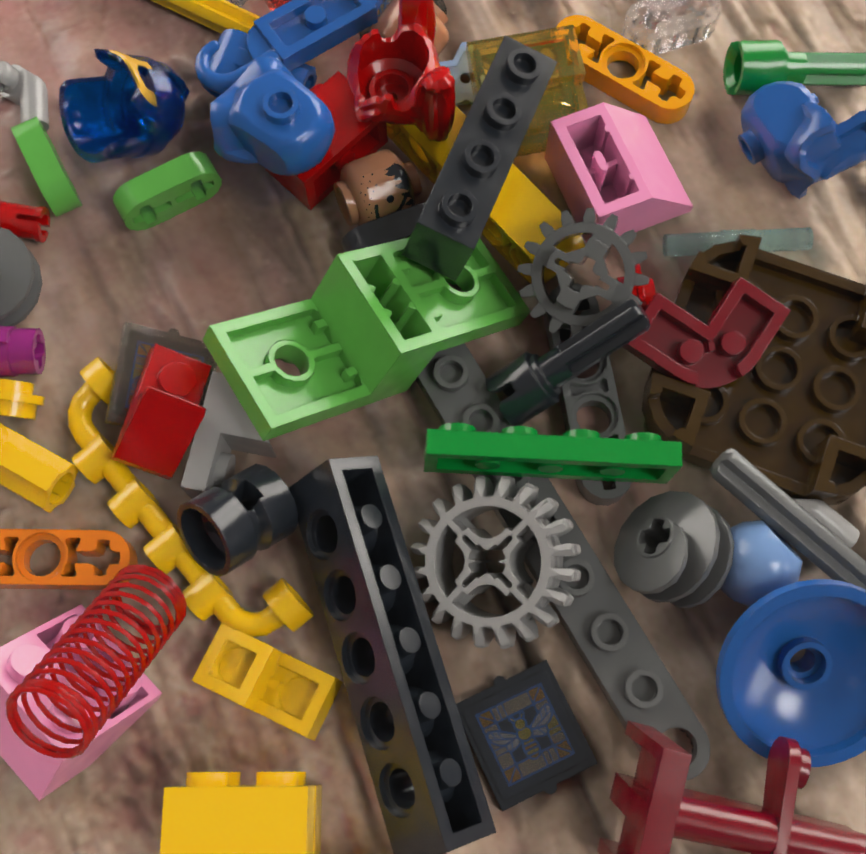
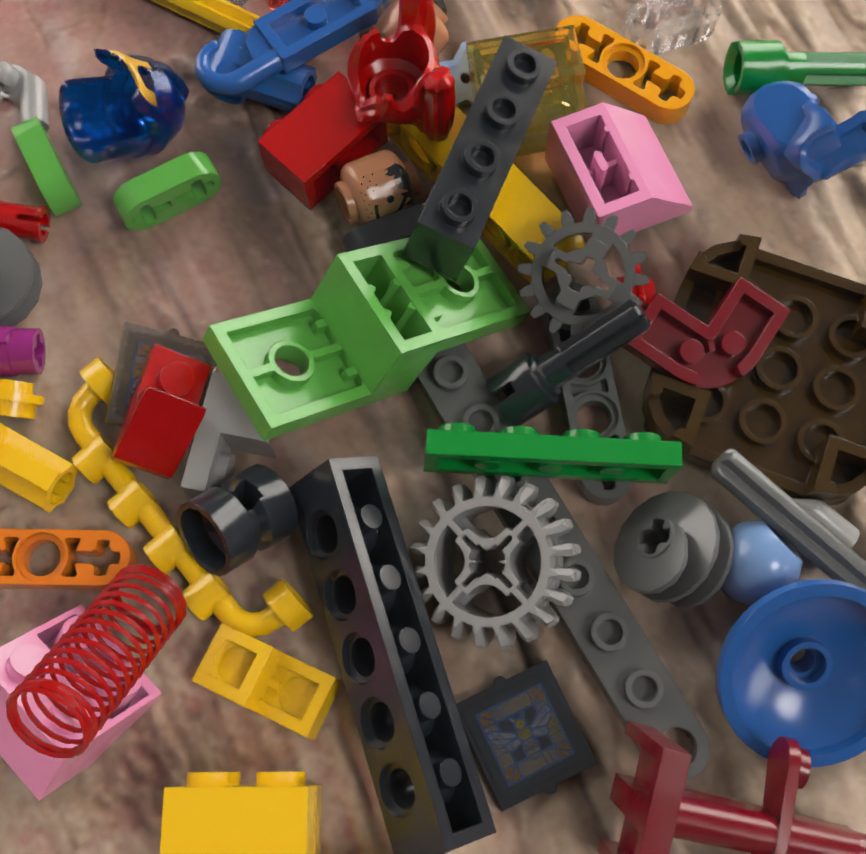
(271, 120): blue head -> none
(772, 240): clear light blue piece -> none

